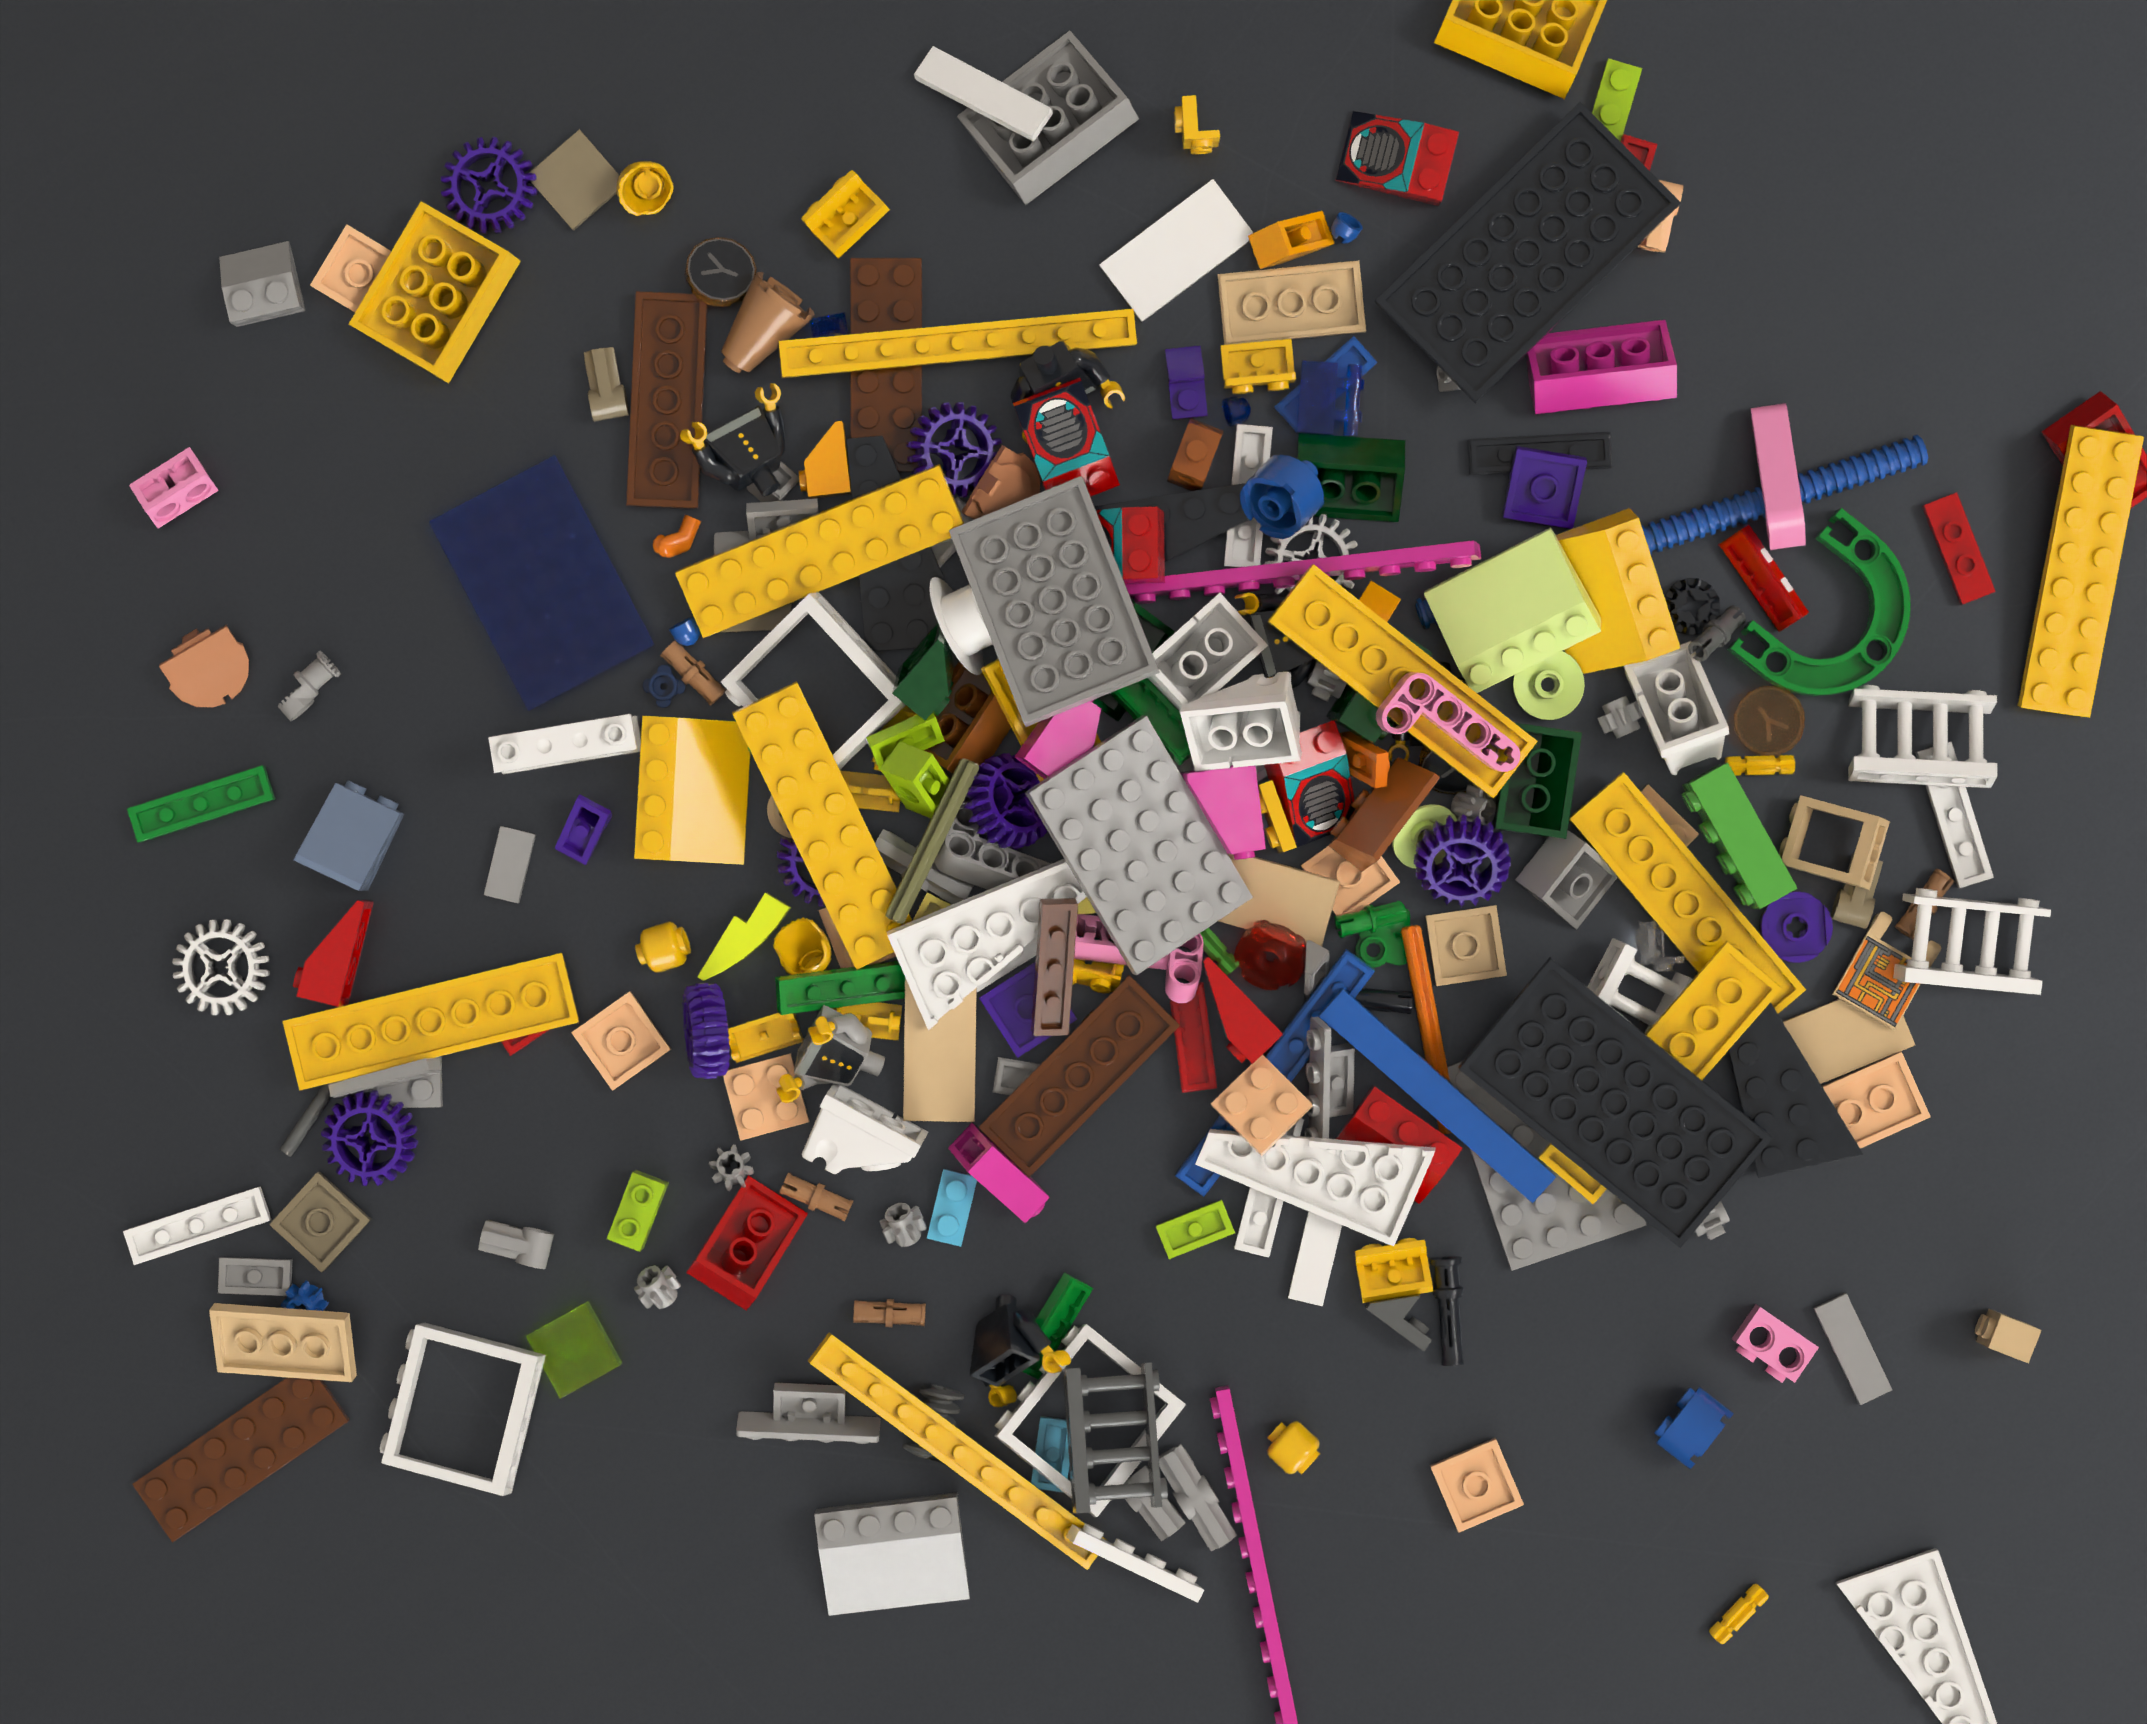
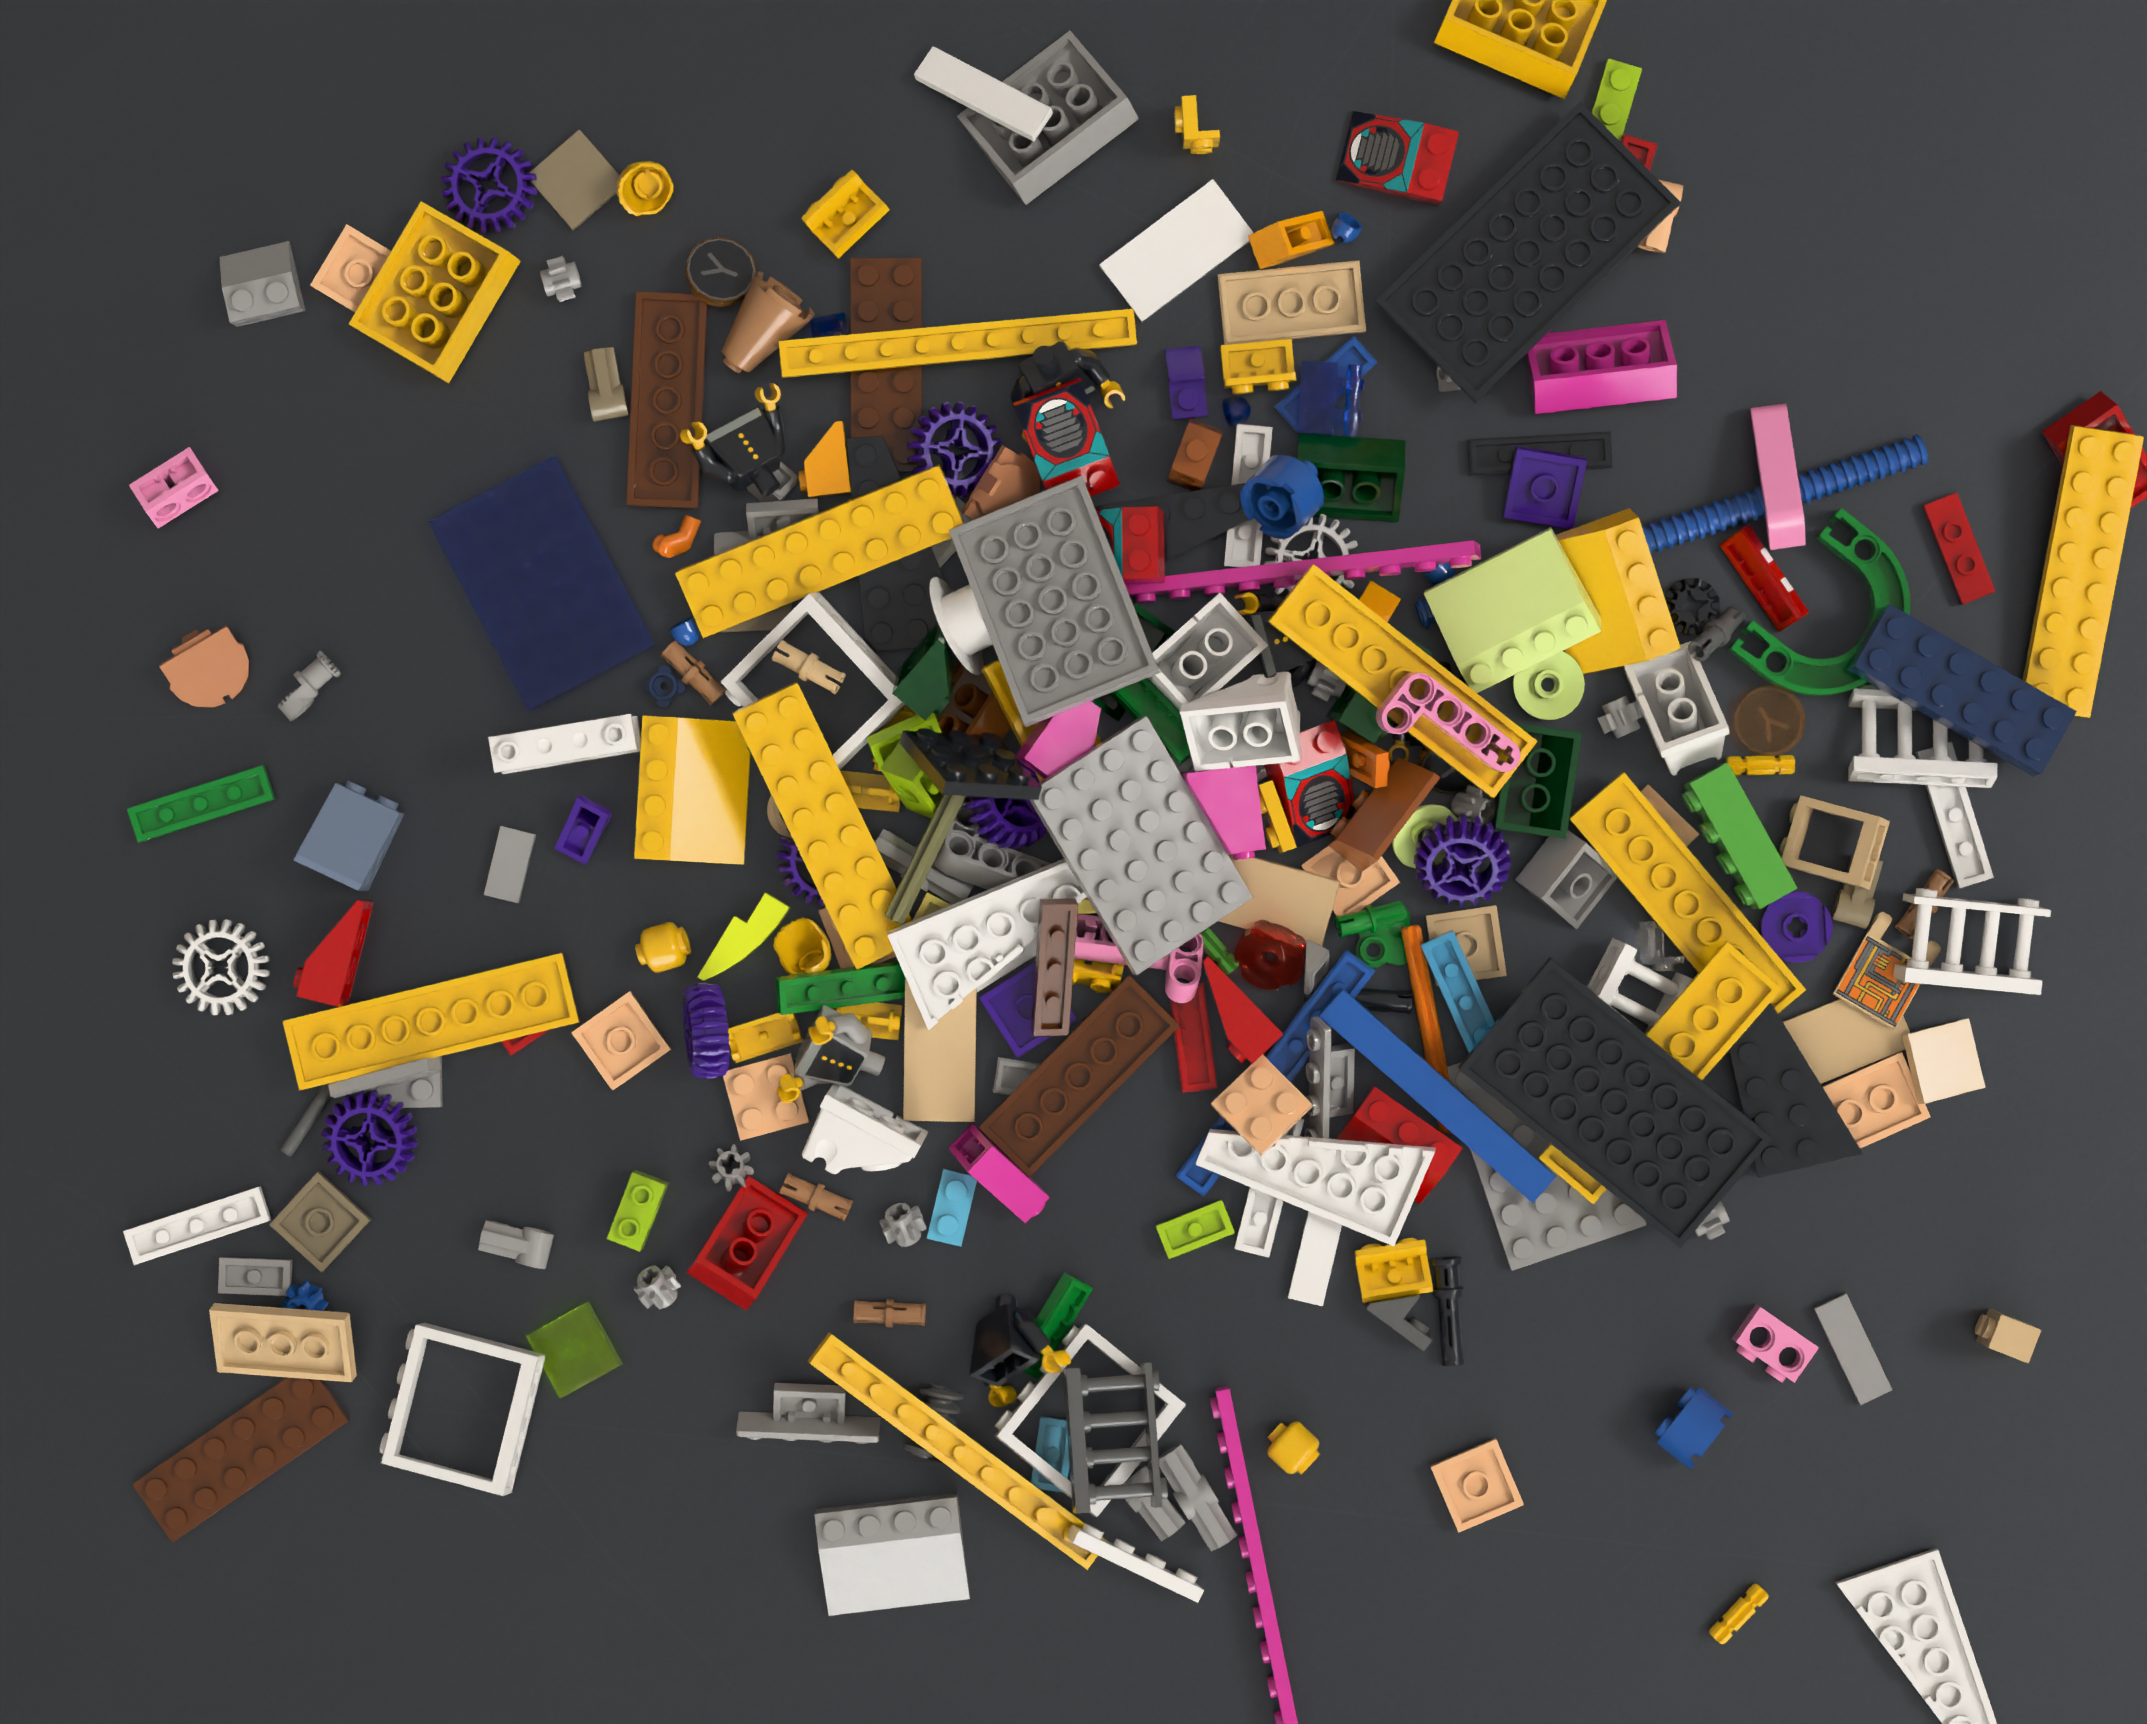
(561, 278): none -> light grey gear
(808, 667): none -> tan pin
(970, 764): none -> black plate
(1442, 573): none -> blue hinge
(1458, 987): none -> dark azure plate
(1943, 1061): none -> tile
(1961, 690): none -> dark blue brick

